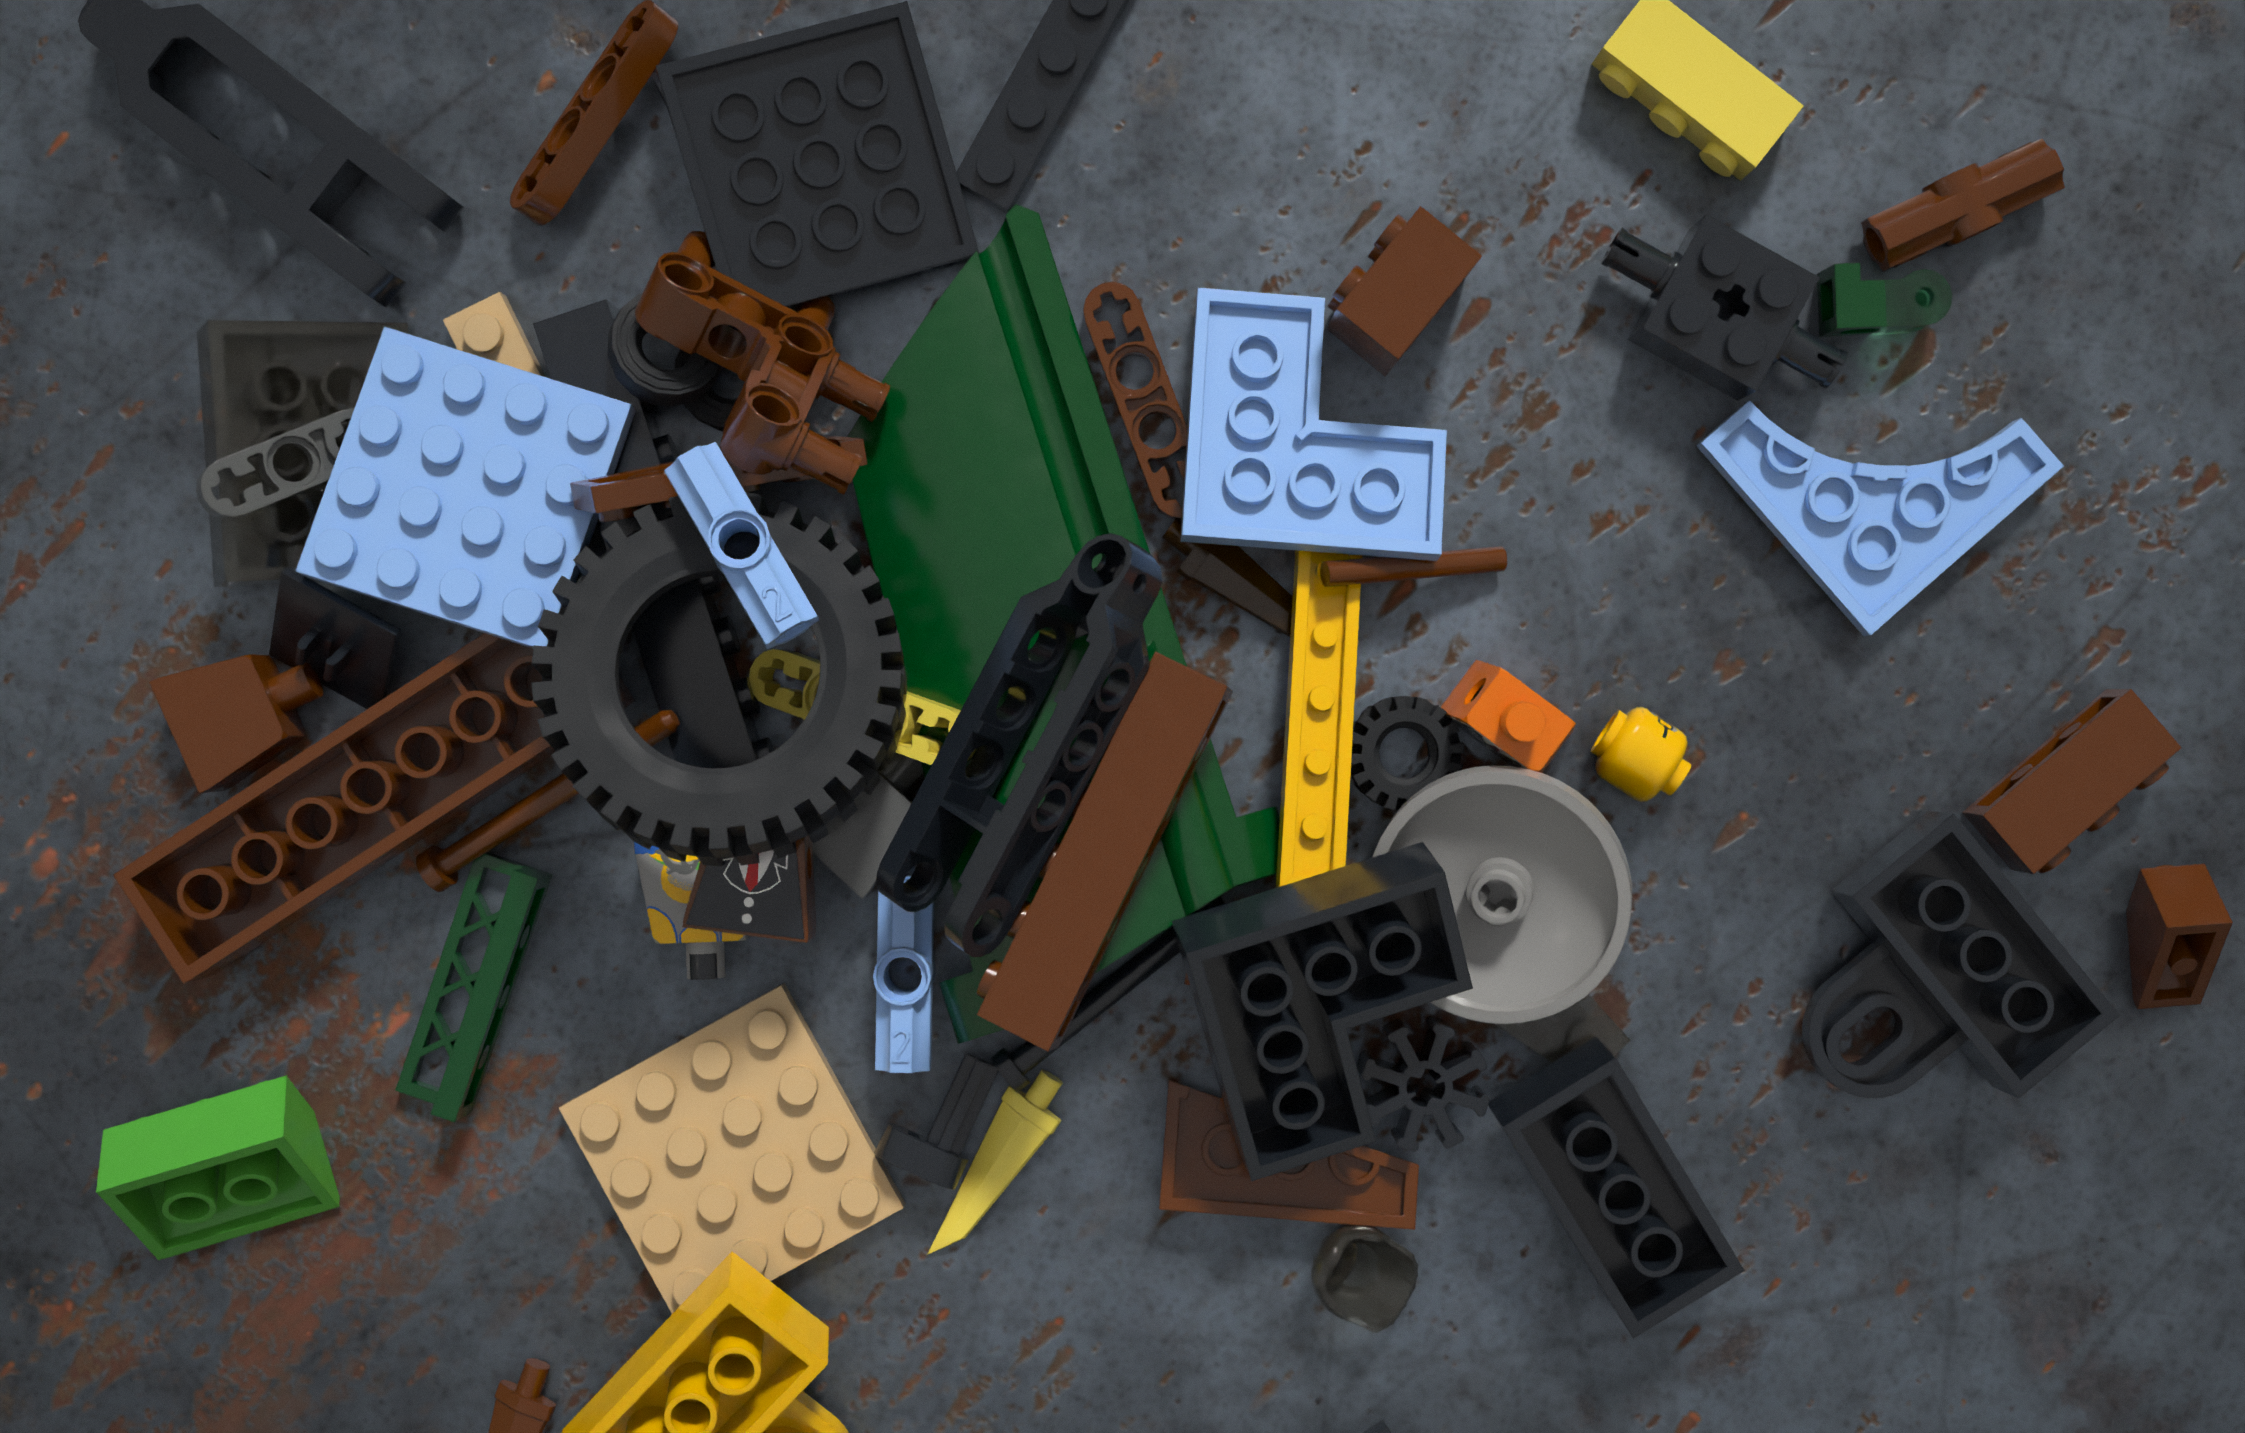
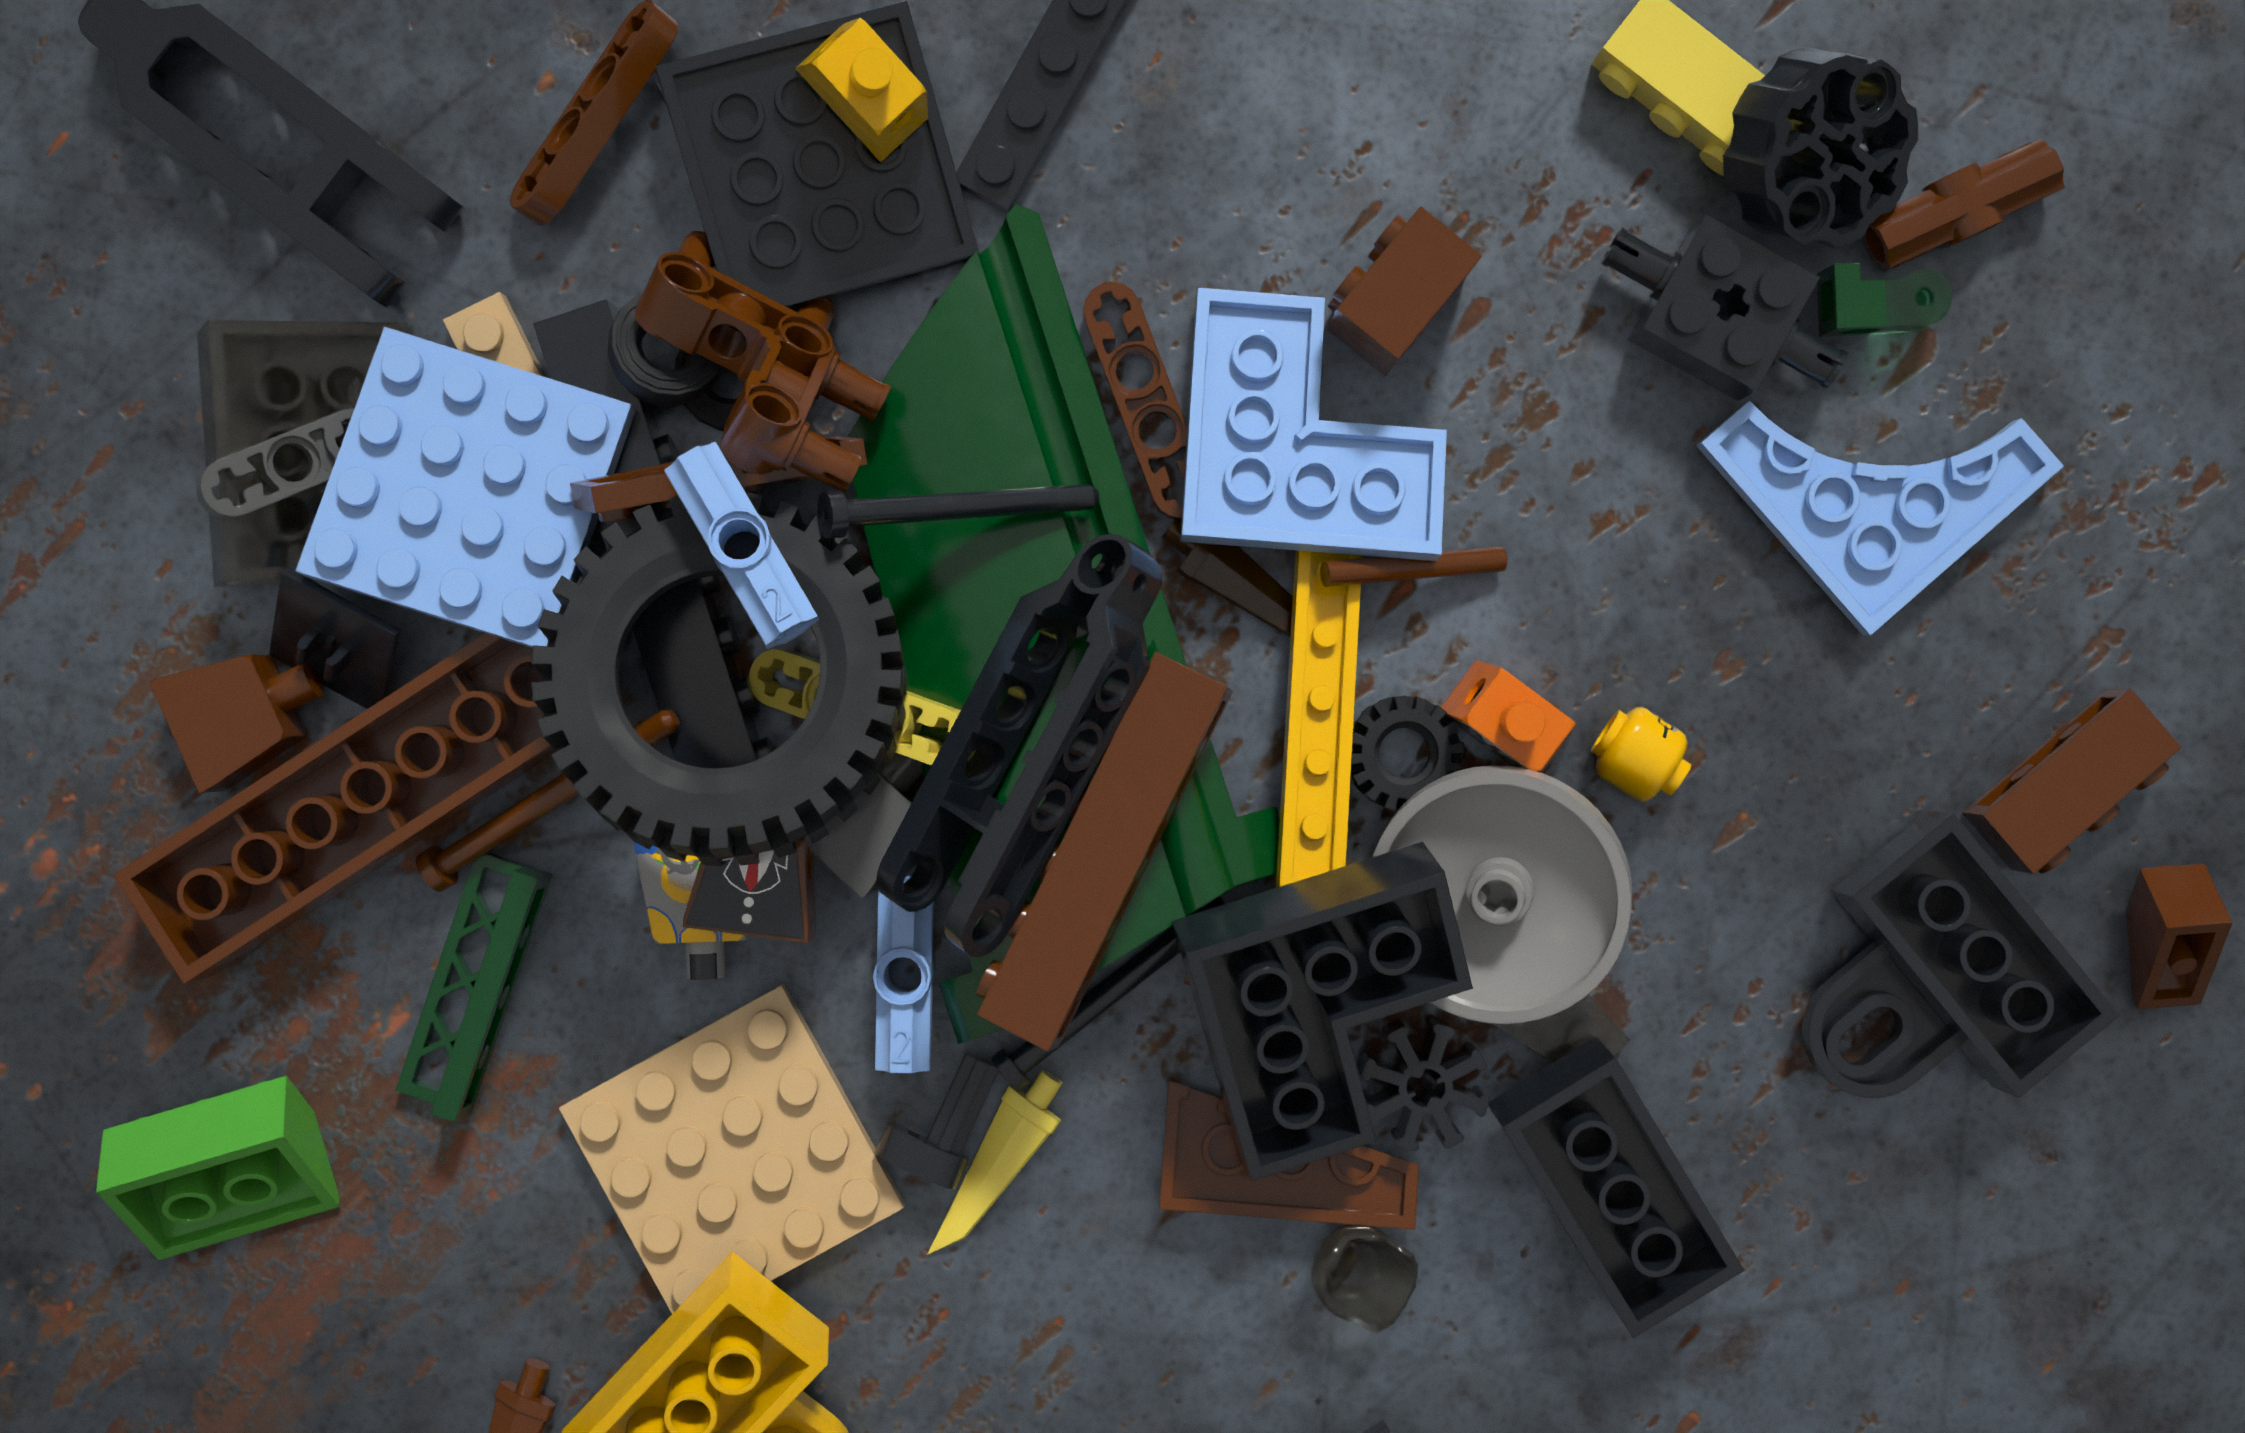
(839, 514): none -> black bar
(867, 87): none -> yellow torso
(1820, 147): none -> black connector

